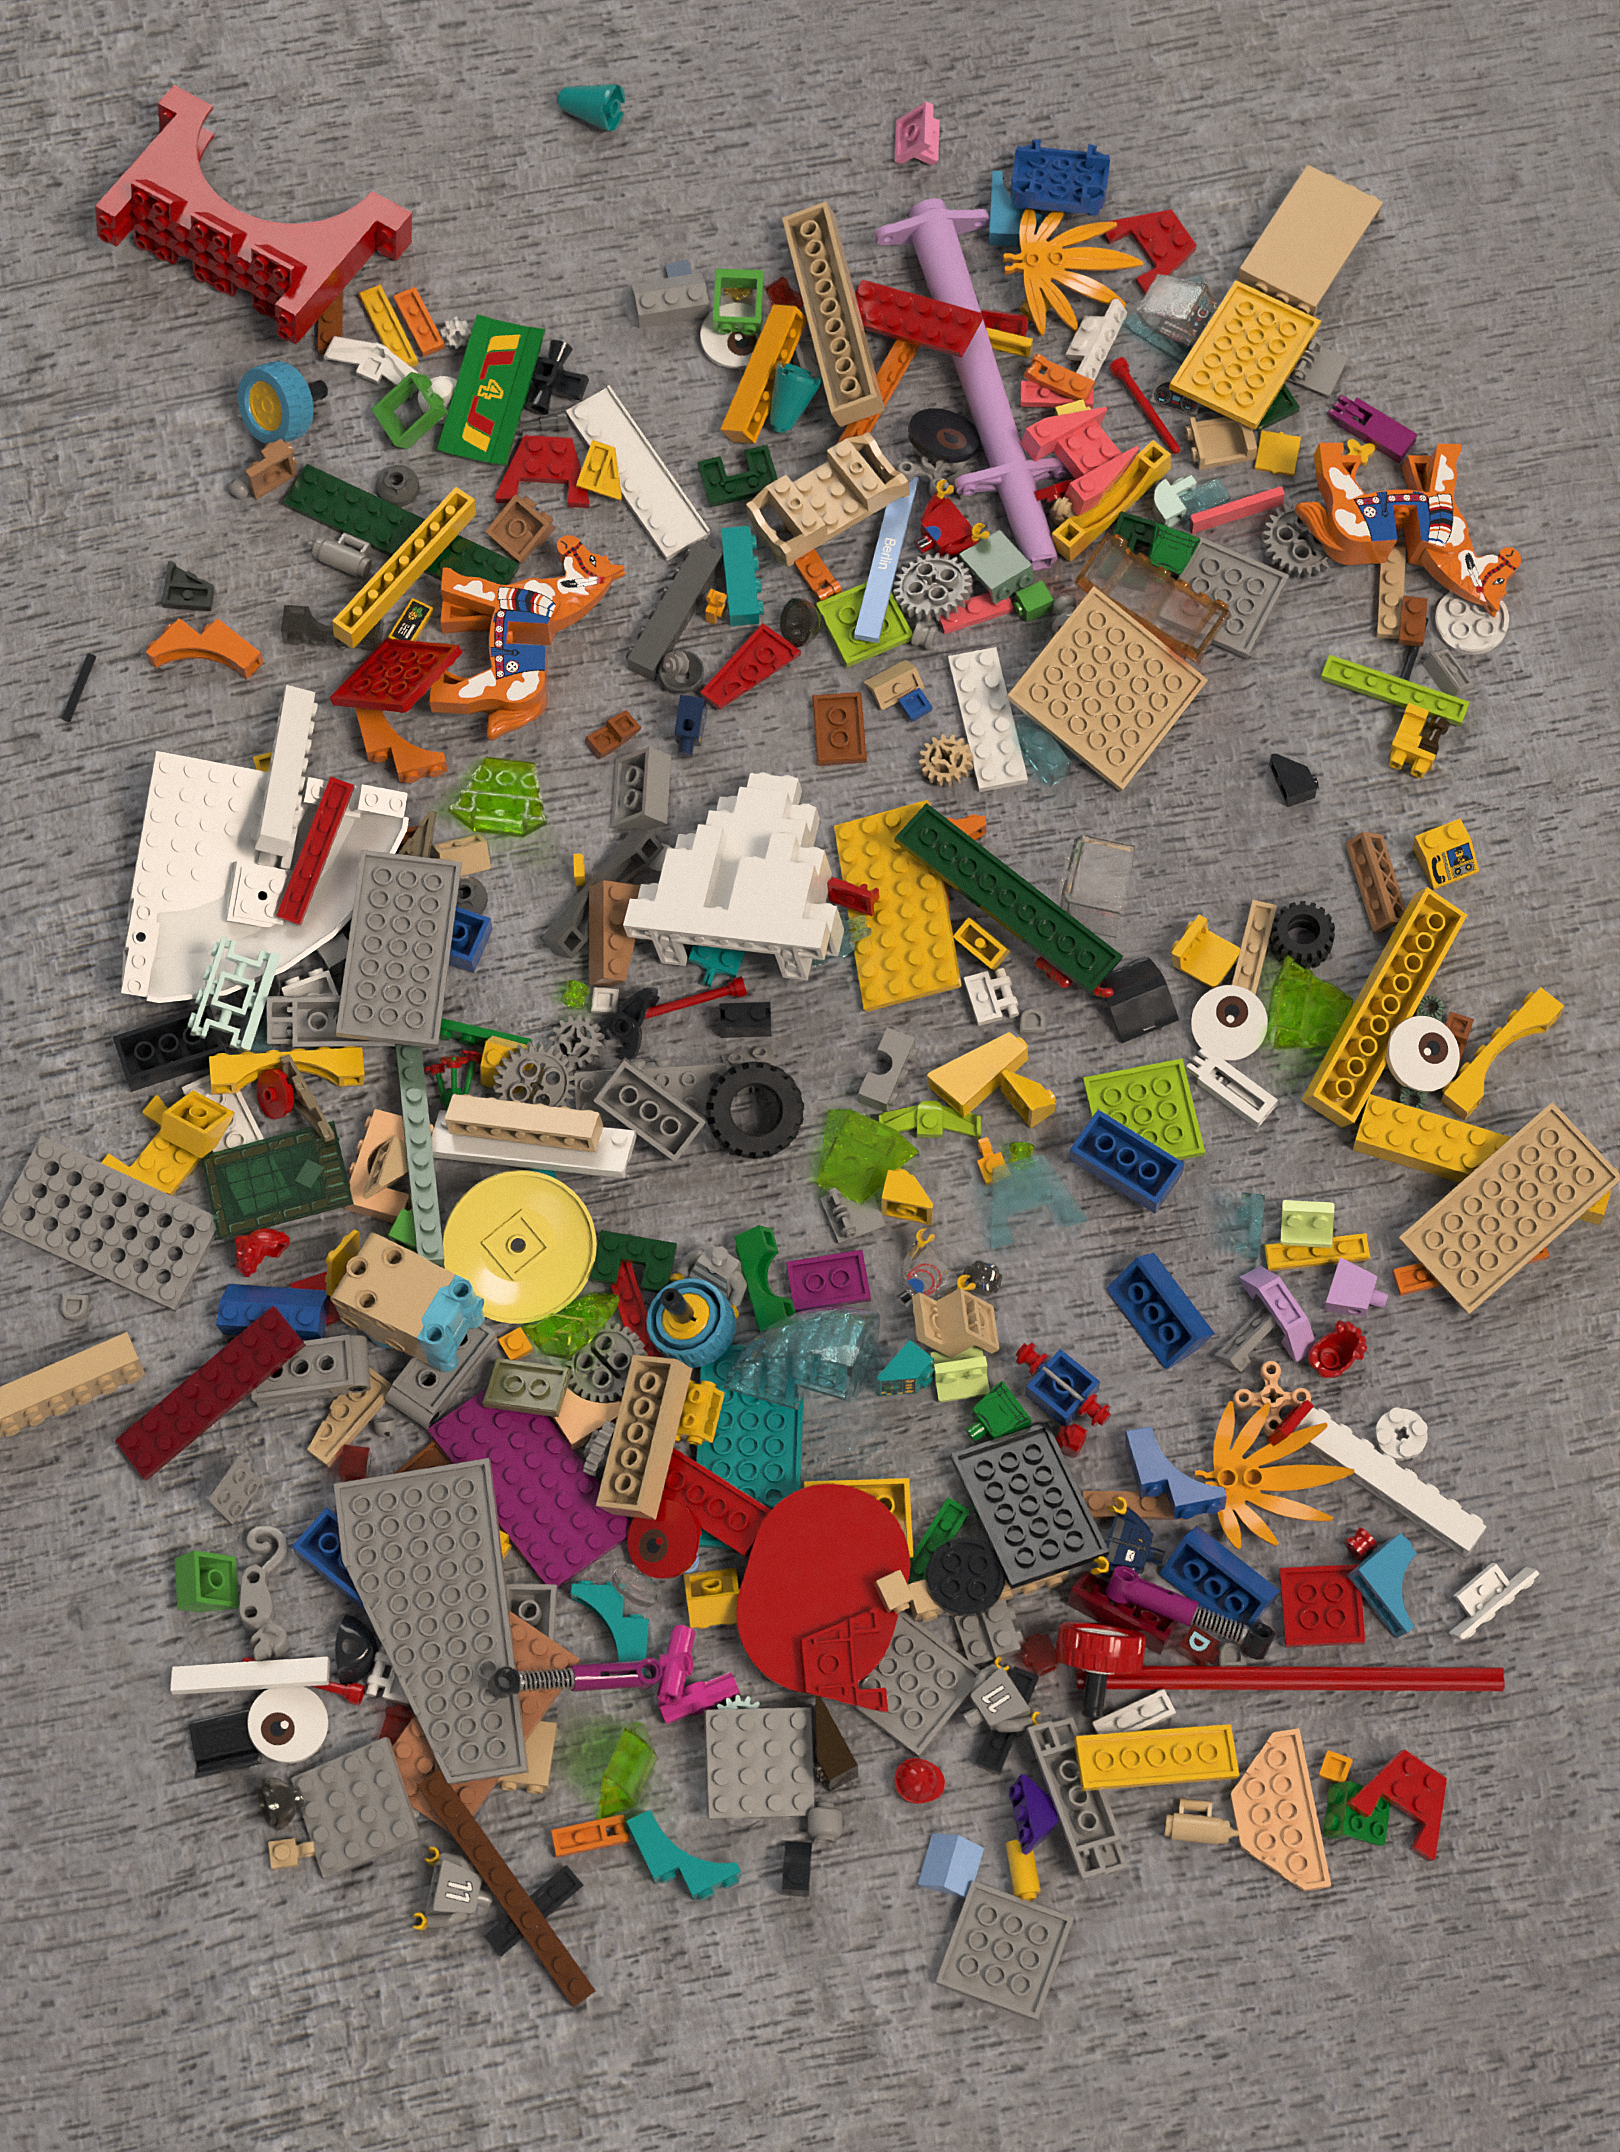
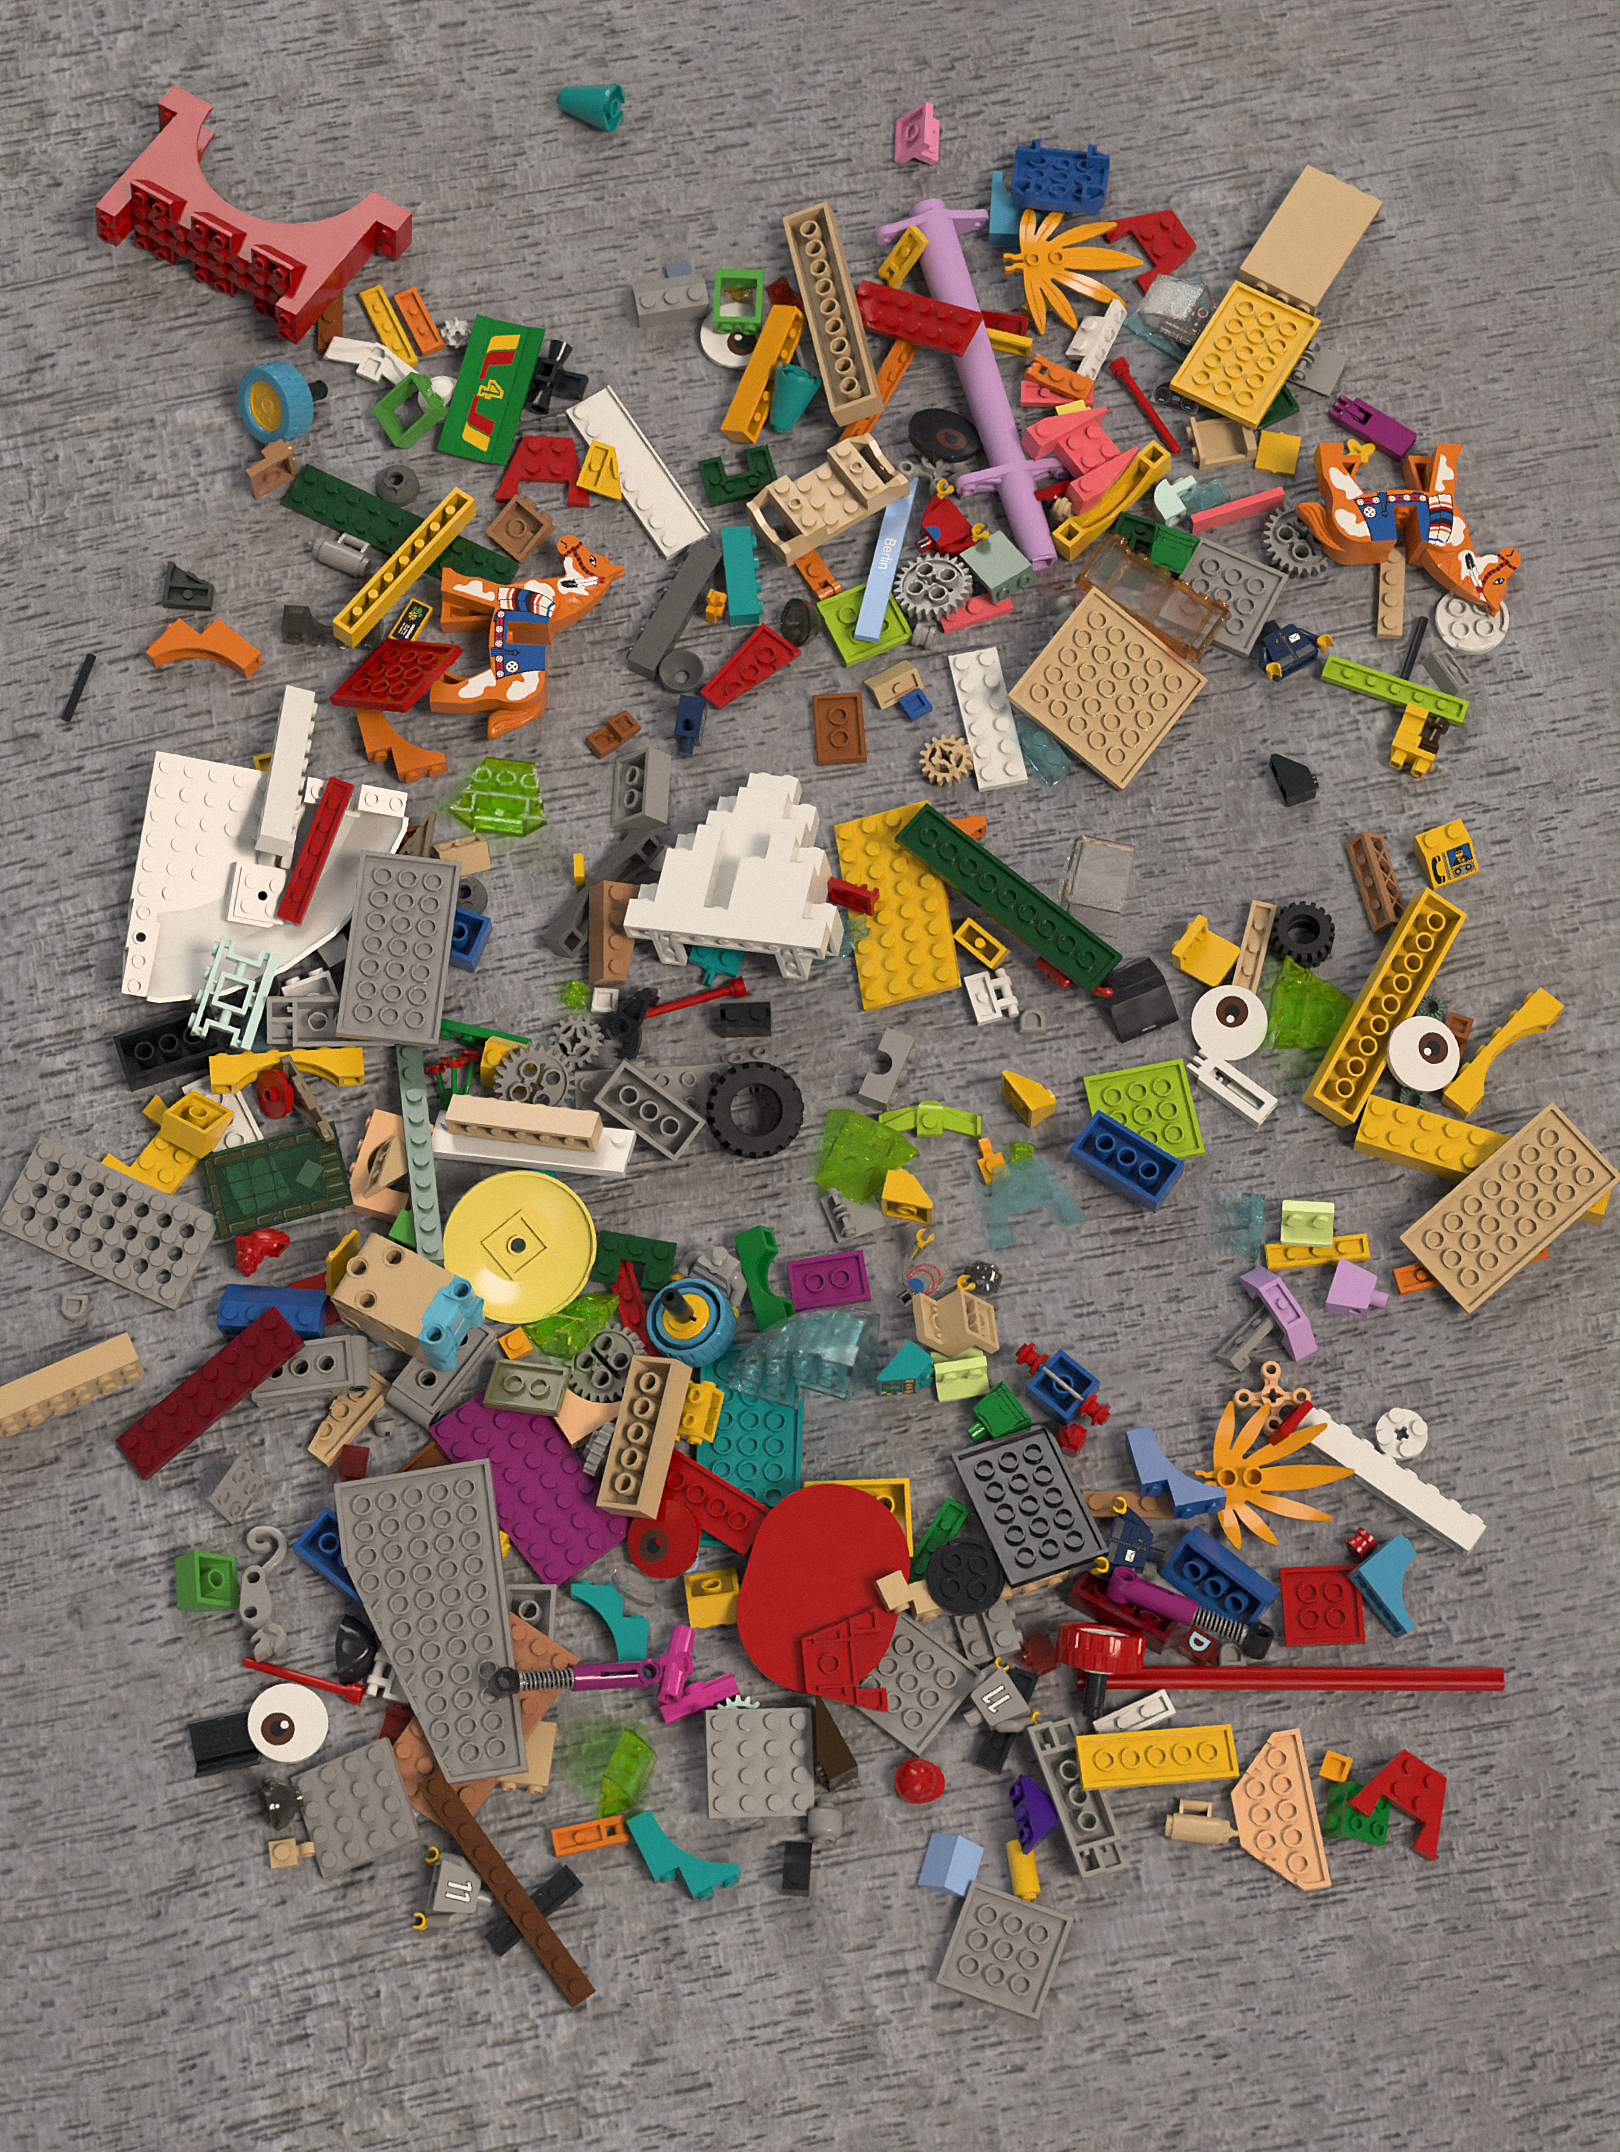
(240, 488): light grey hinge -> none
(250, 1675): white tile -> none
(676, 663): light grey wheel -> none
(903, 257): none -> yellow plate
(978, 1073): yellow slope -> none
(1033, 601): bright green brick -> none
(1160, 1310): blue slope -> none
(1289, 649): none -> dark blue torso
(1338, 1350): red hair -> none
(1412, 621): dark orange plate -> none
(1486, 1595): white bracket -> none

